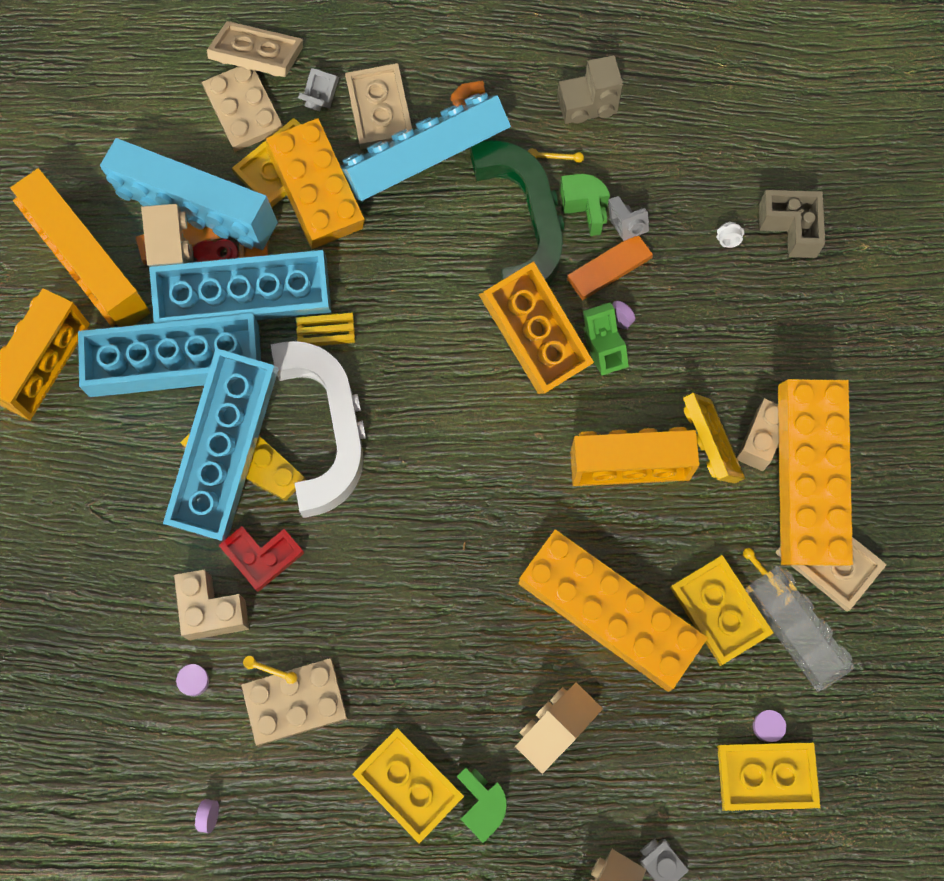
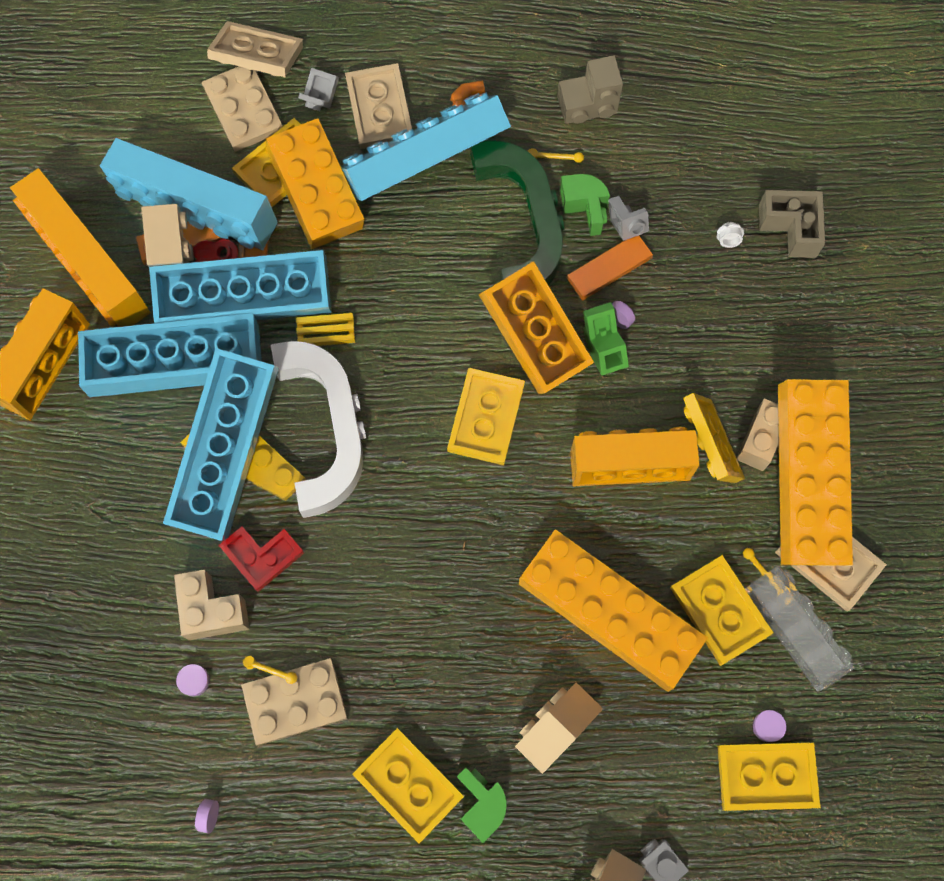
(486, 416): none -> yellow plate

